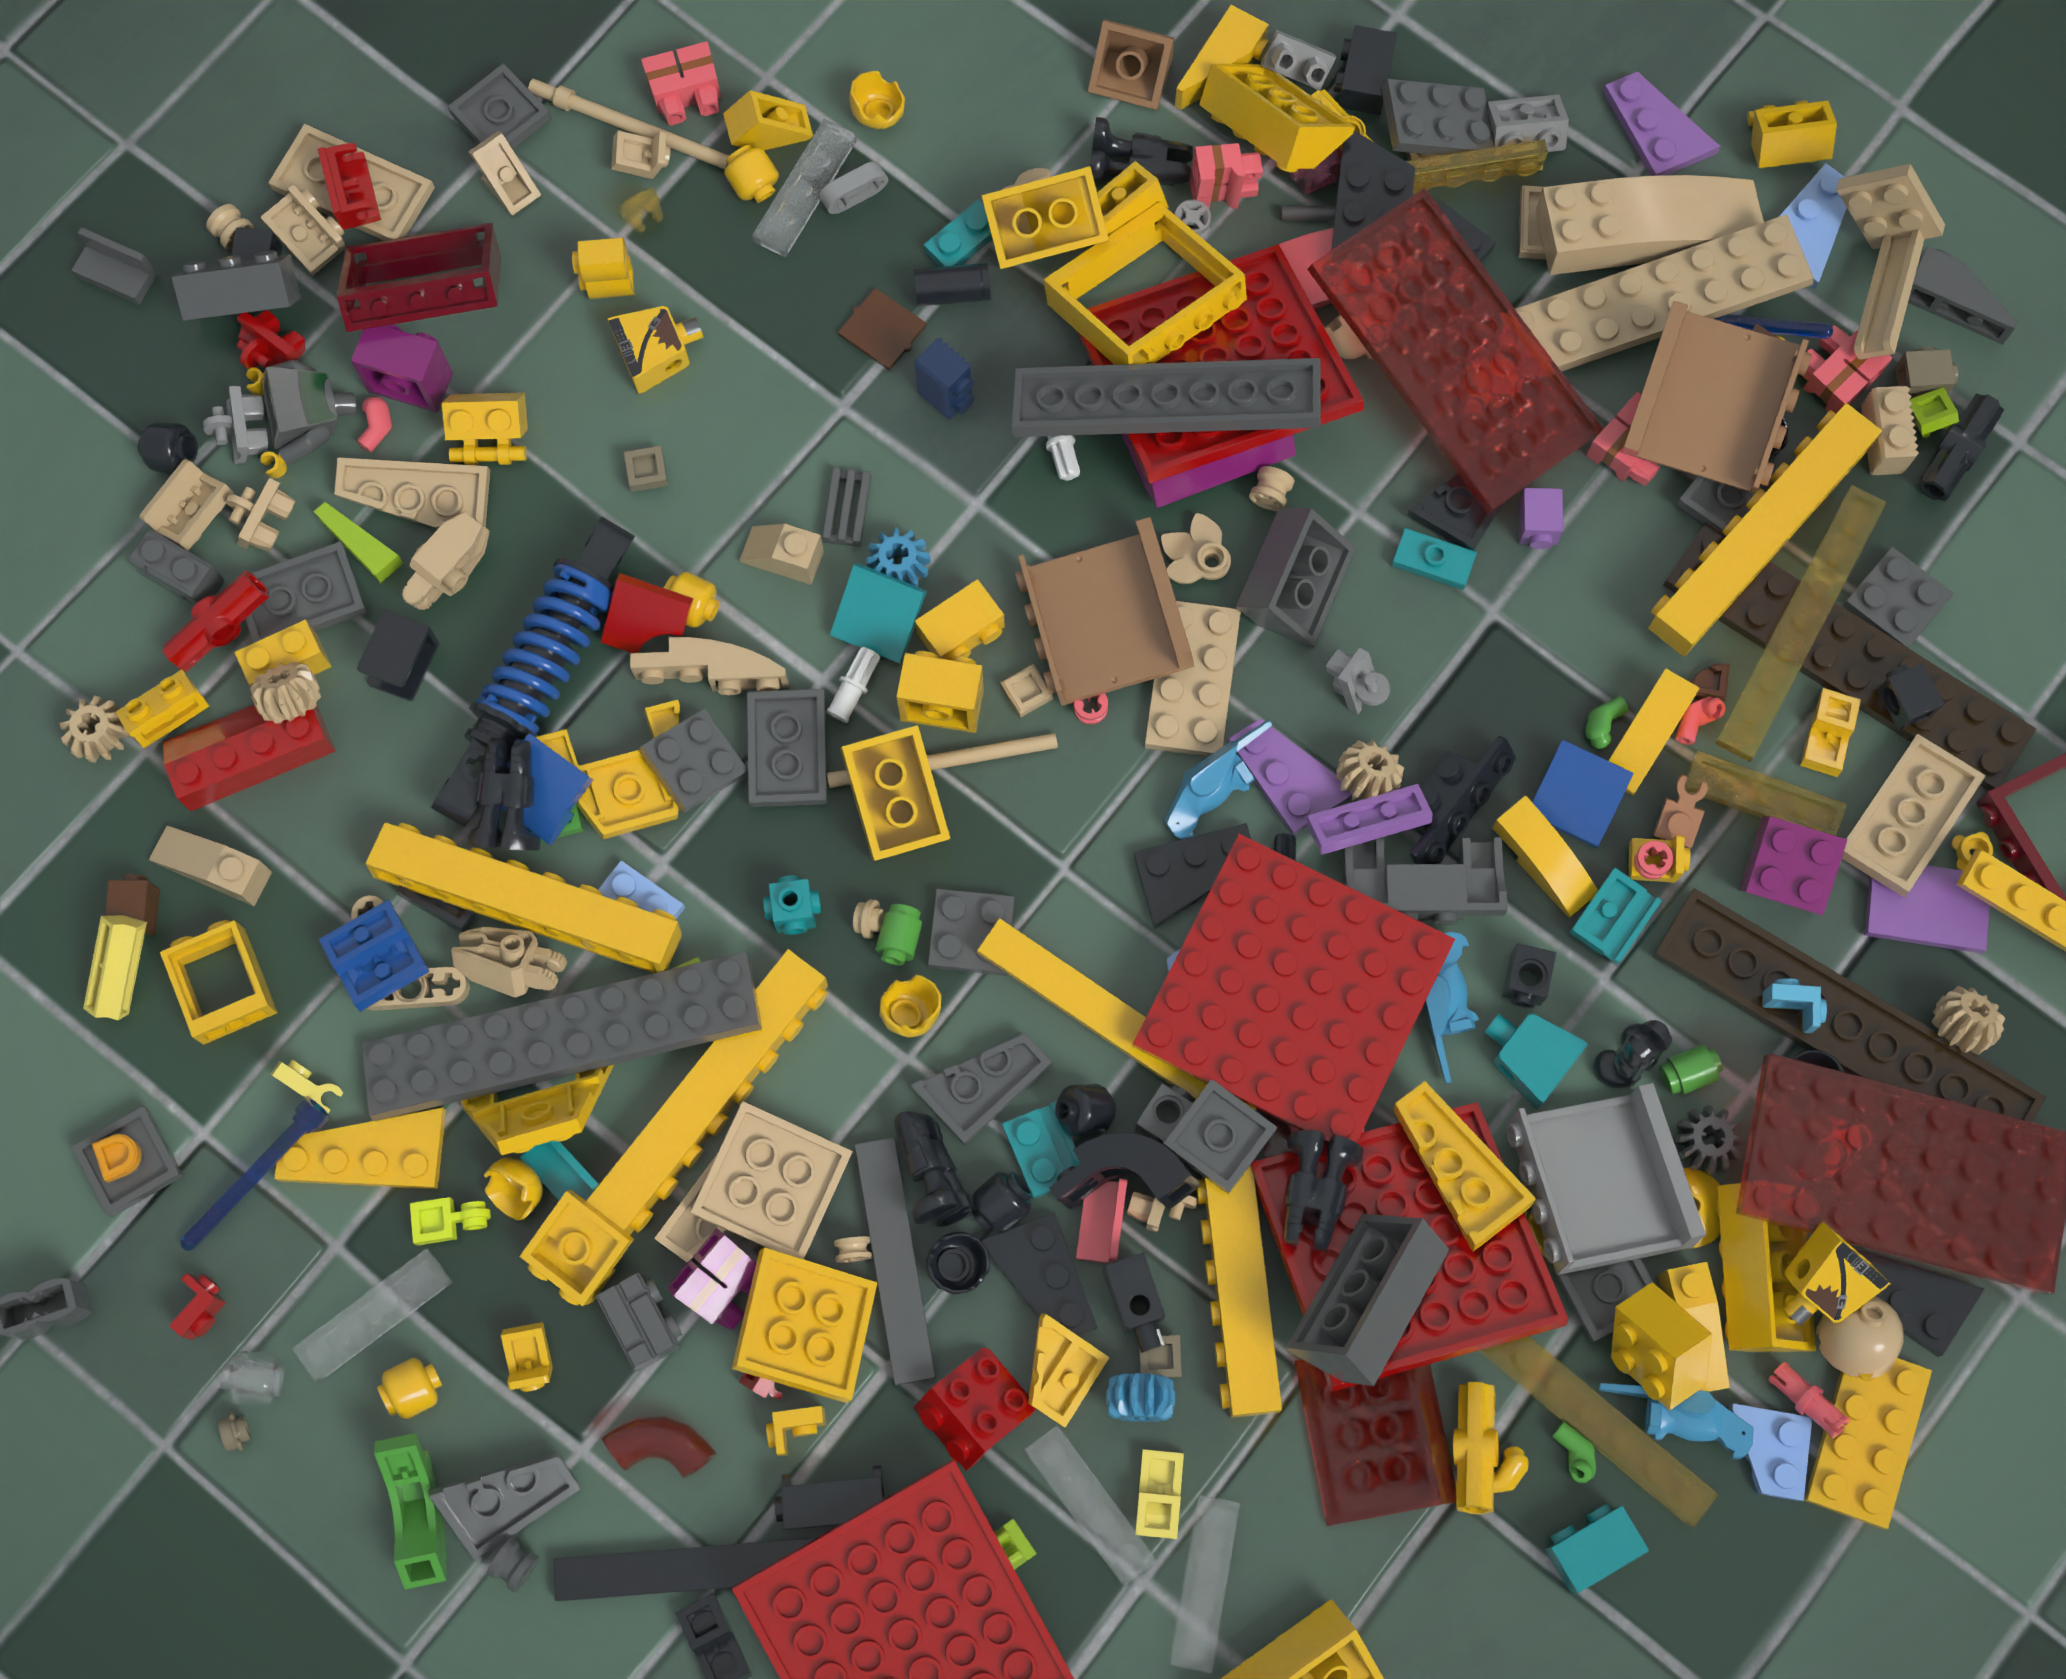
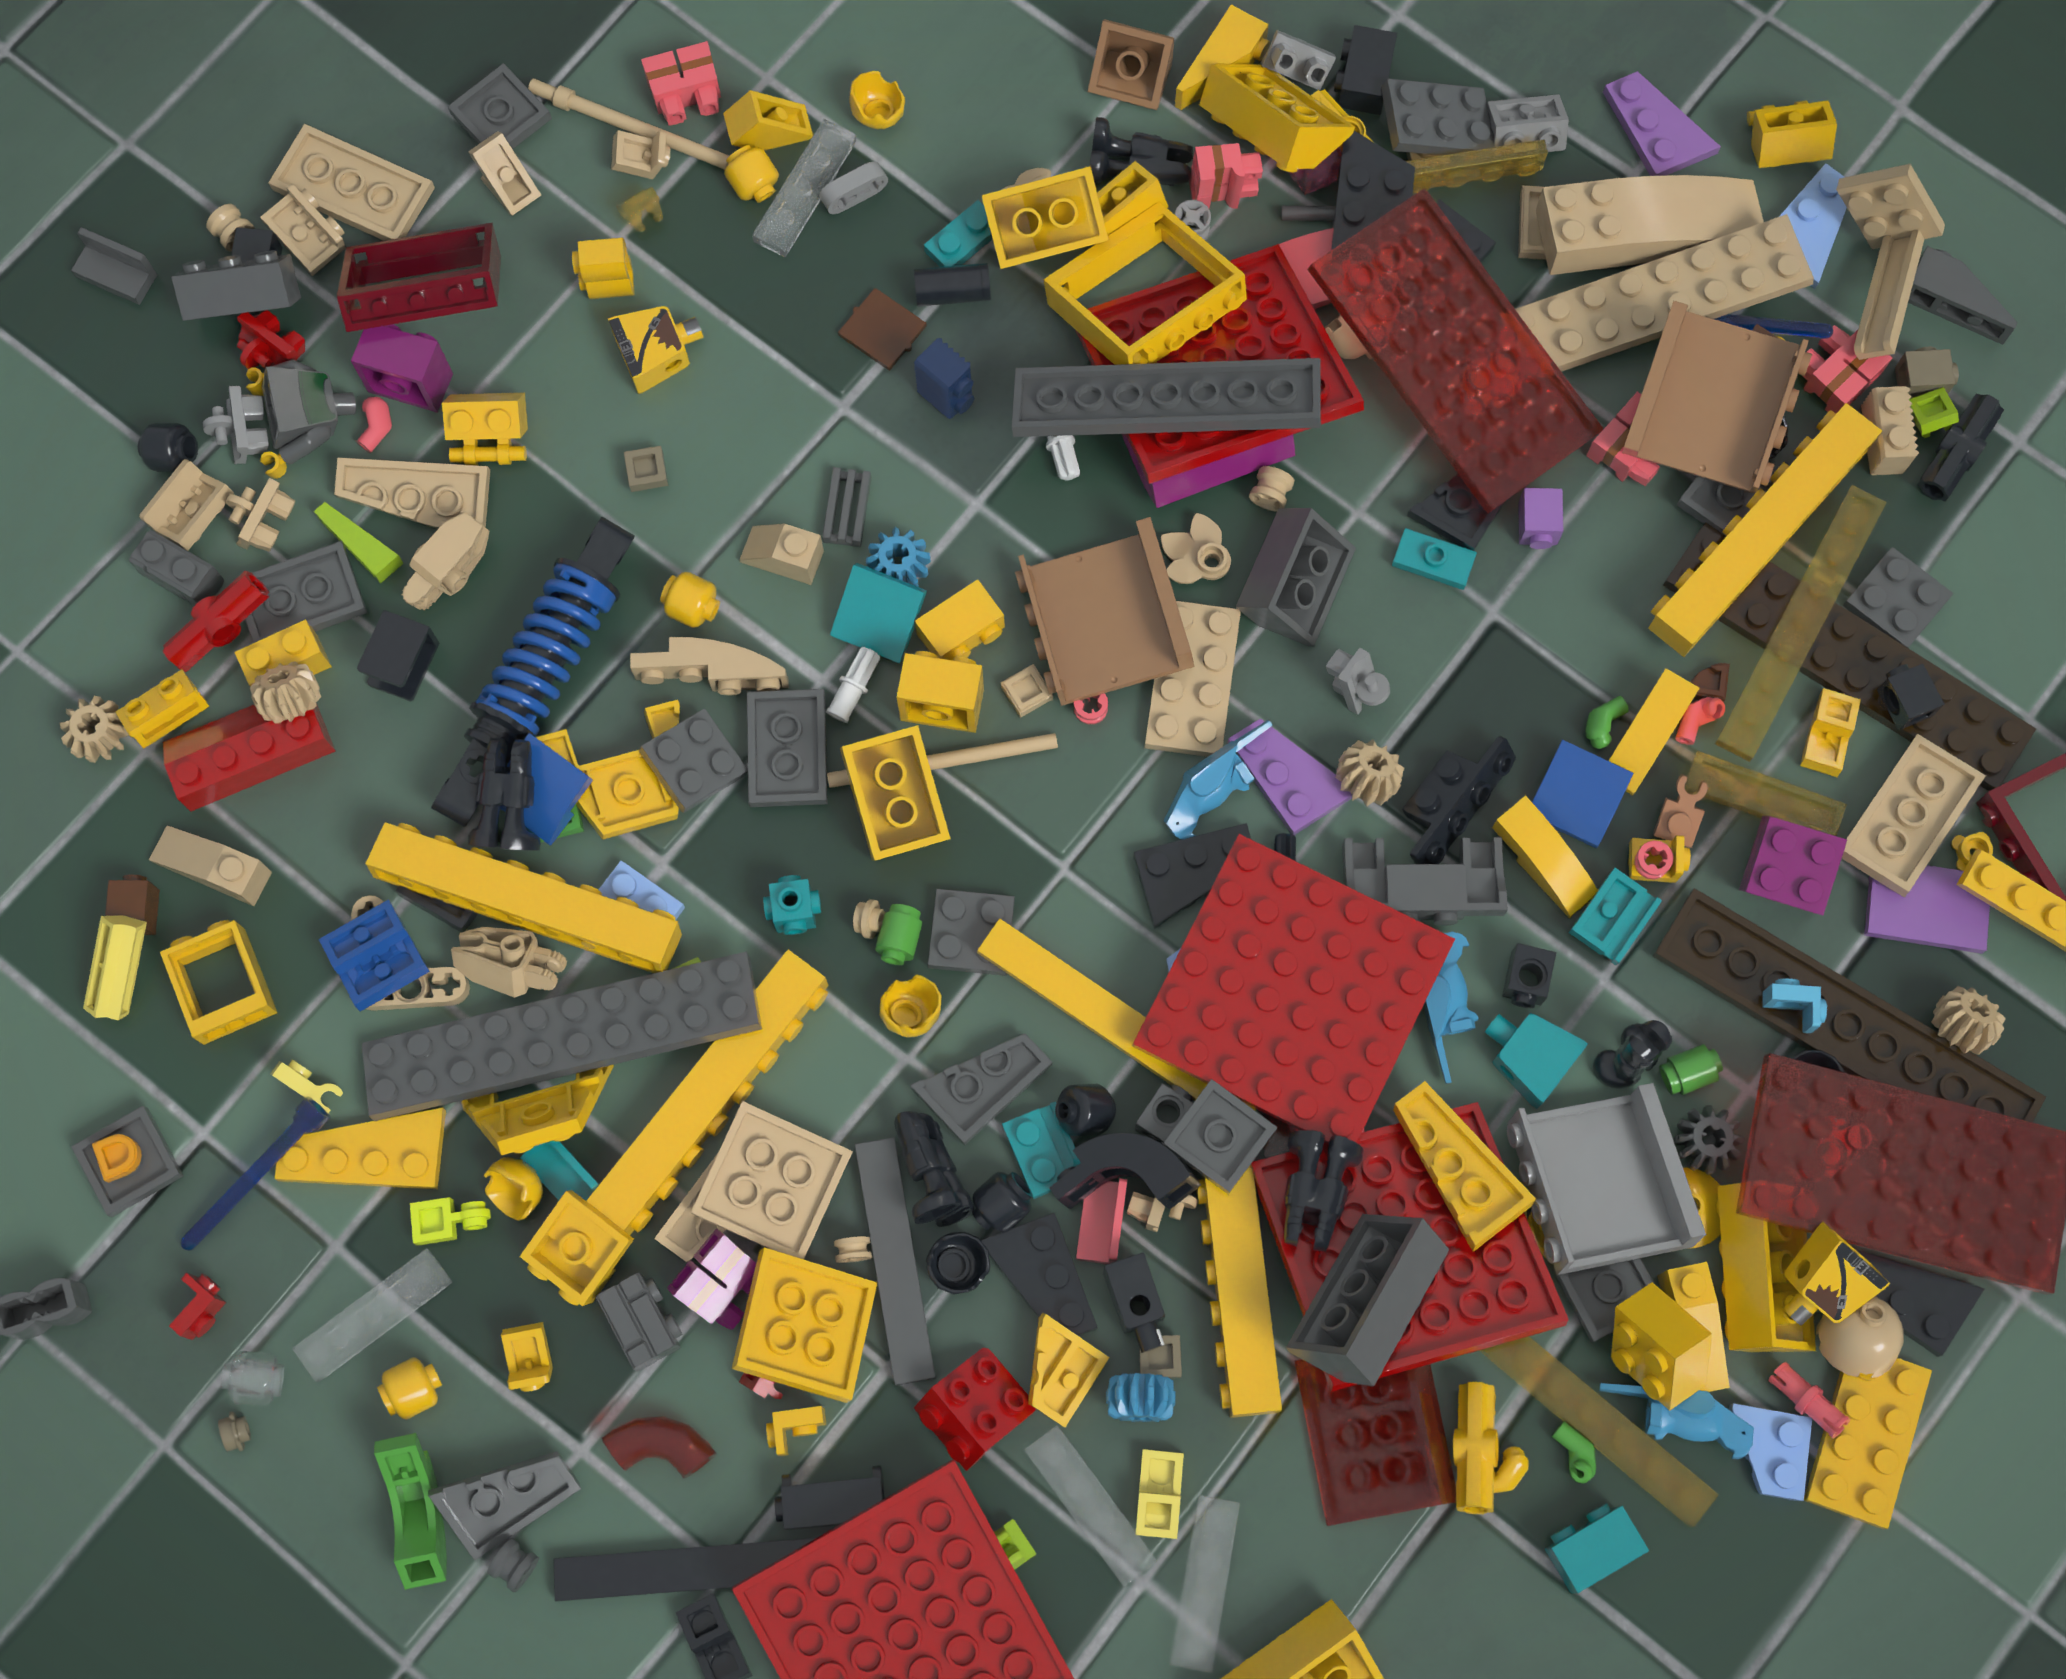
(349, 185): red hinge -> none
(642, 612): red tile -> none
(1369, 819): medium lavender plate -> none

